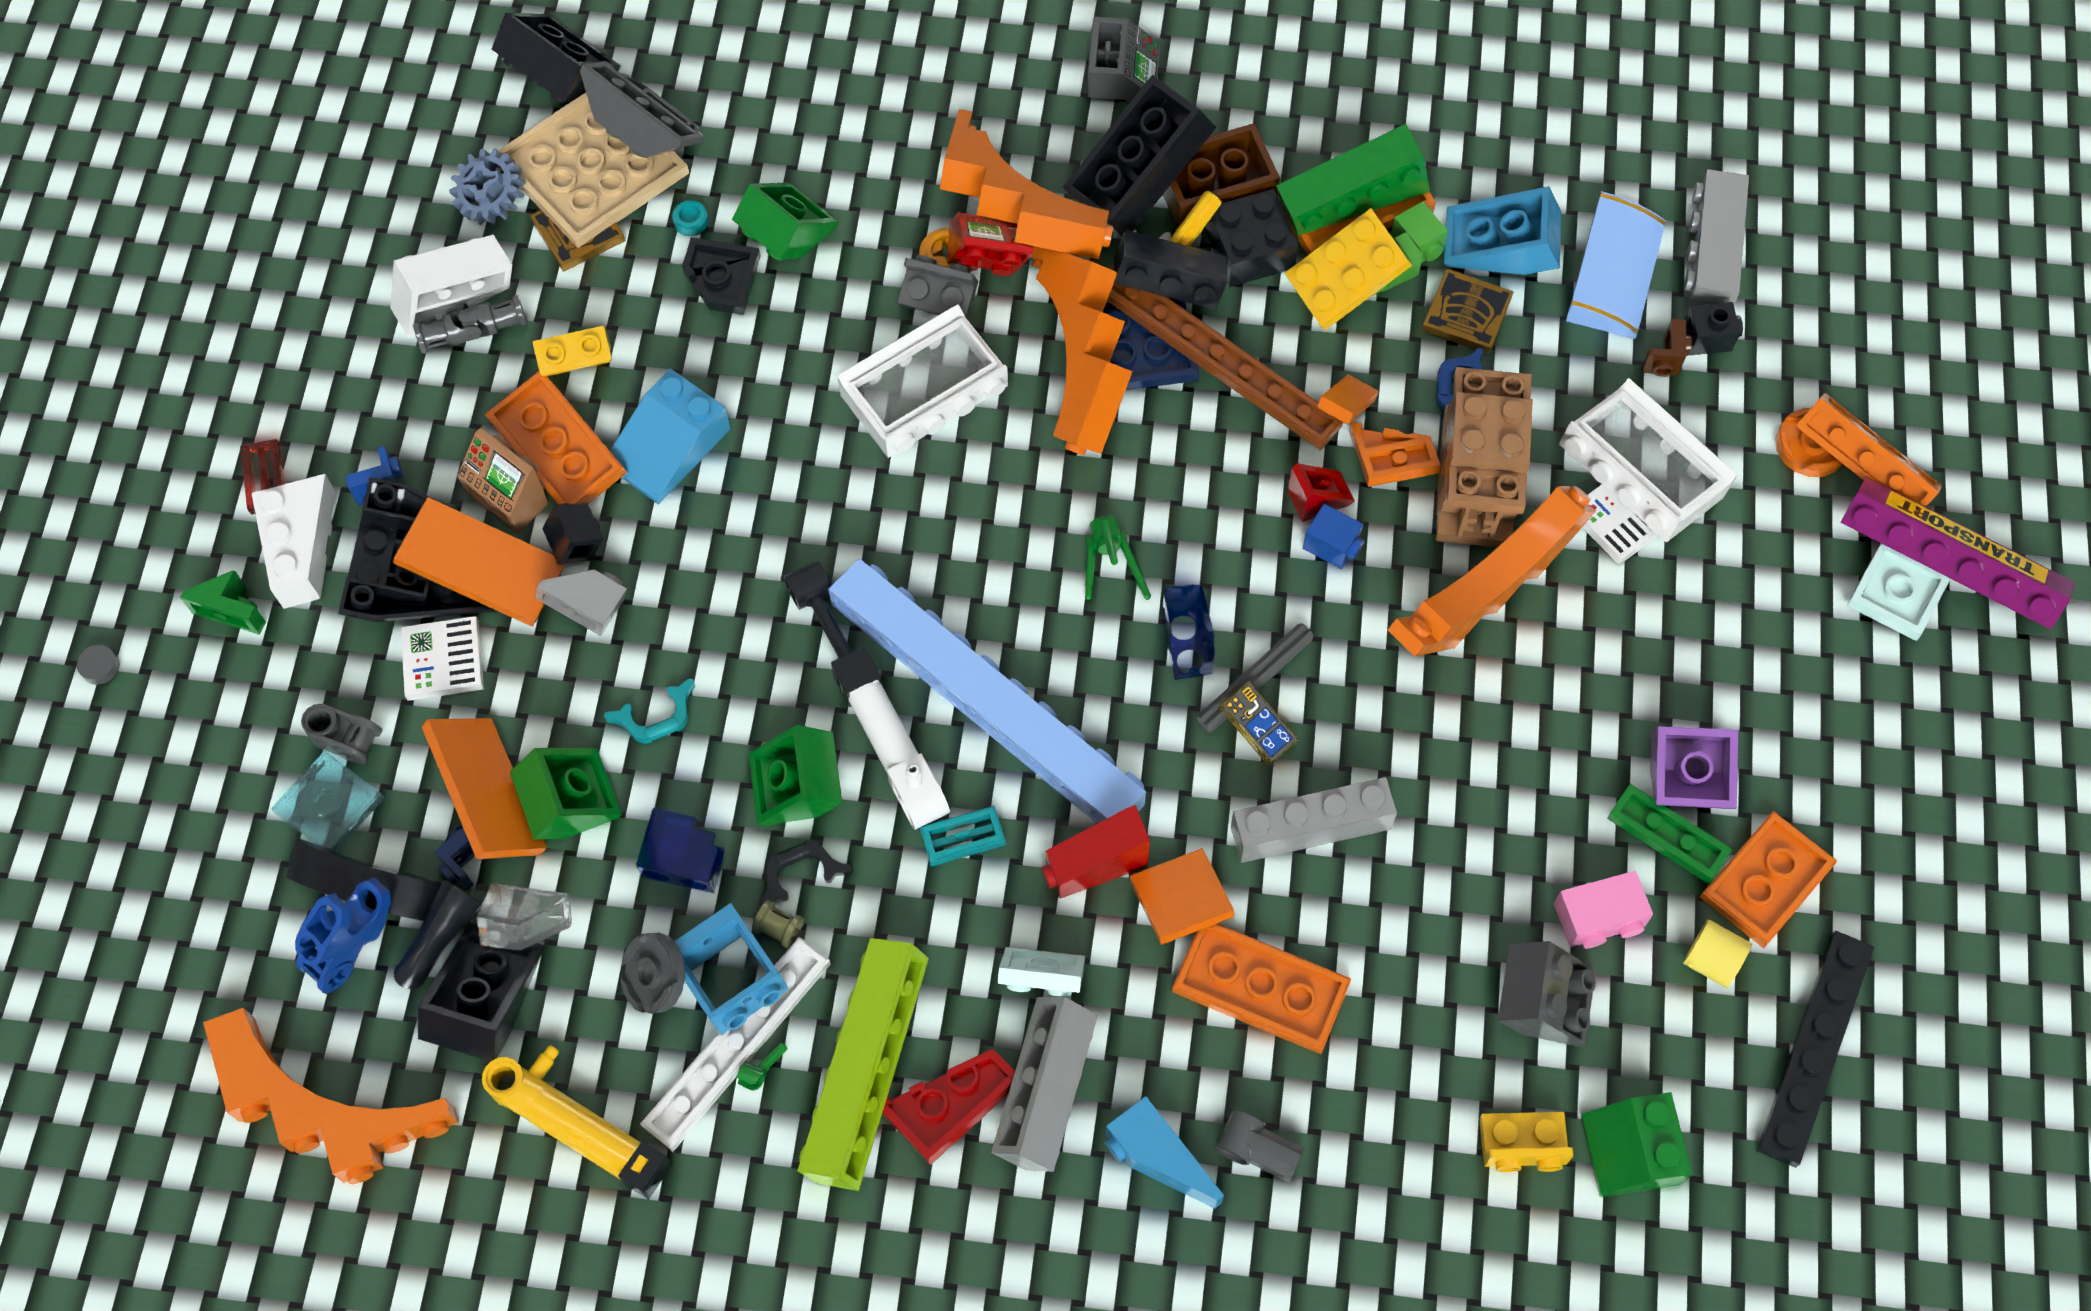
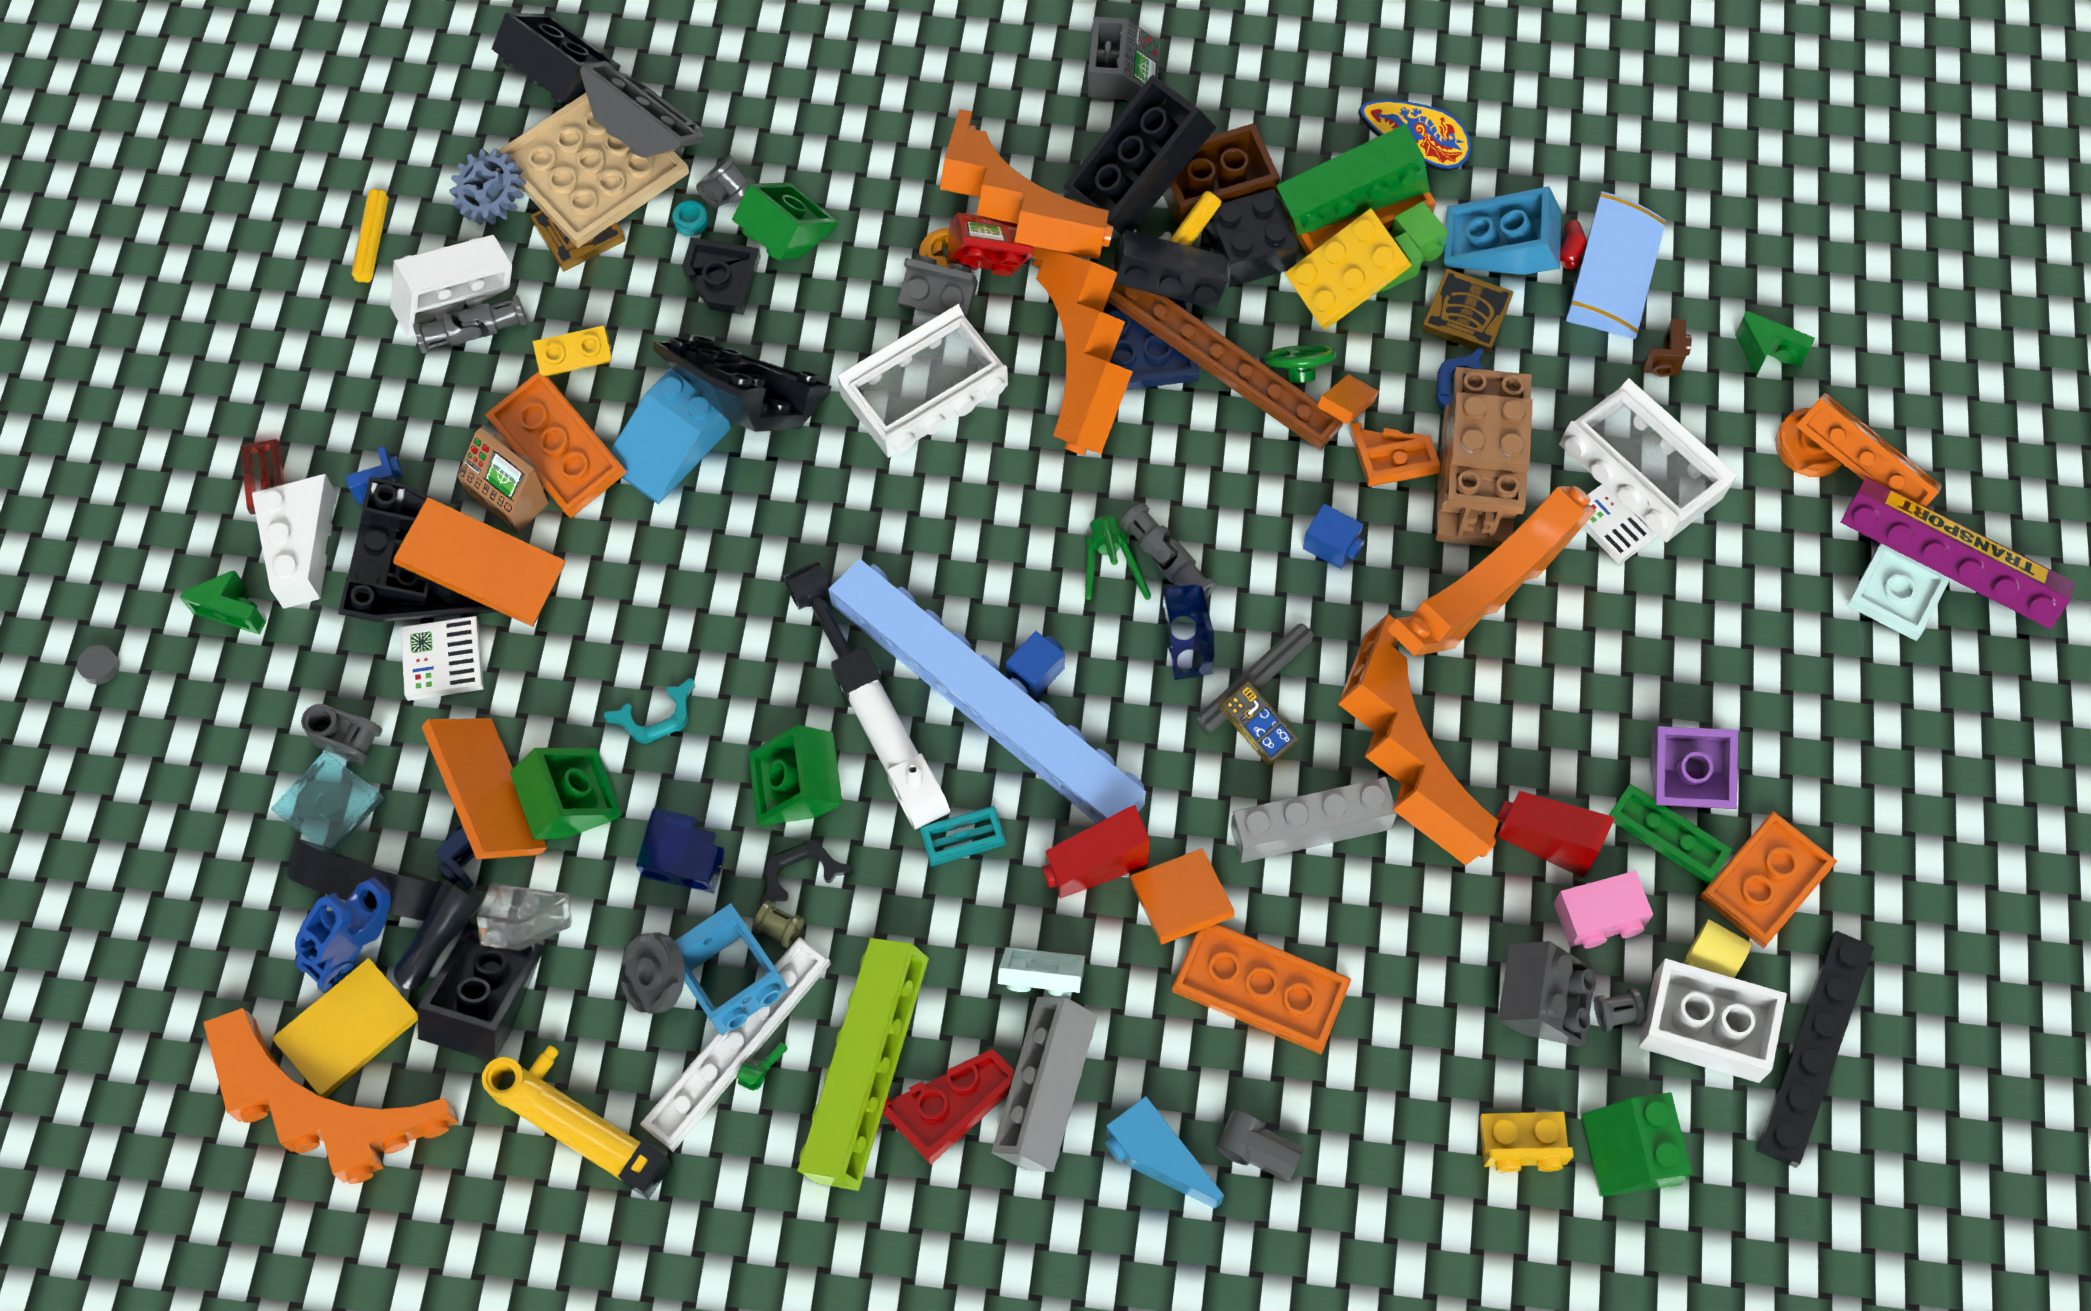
(345, 1028): none -> yellow tile
(369, 235): none -> yellow axle
(572, 533): black brick -> none
(584, 597): light grey slope -> none
(723, 183): none -> dark grey piece
(744, 387): none -> black wedge
(1036, 663): none -> blue brick
(1165, 550): none -> dark grey piece
(1300, 360): none -> green piece
(1316, 486): red slope -> none
(1429, 793): none -> orange arch
(1436, 132): none -> shield
(1554, 831): none -> red slope
(1573, 245): none -> red arm
(1631, 1001): none -> dark grey bush
(1713, 328): black brick -> none
(1713, 1020): none -> white brick
(1717, 238): light grey brick -> none
(1765, 337): none -> green slope

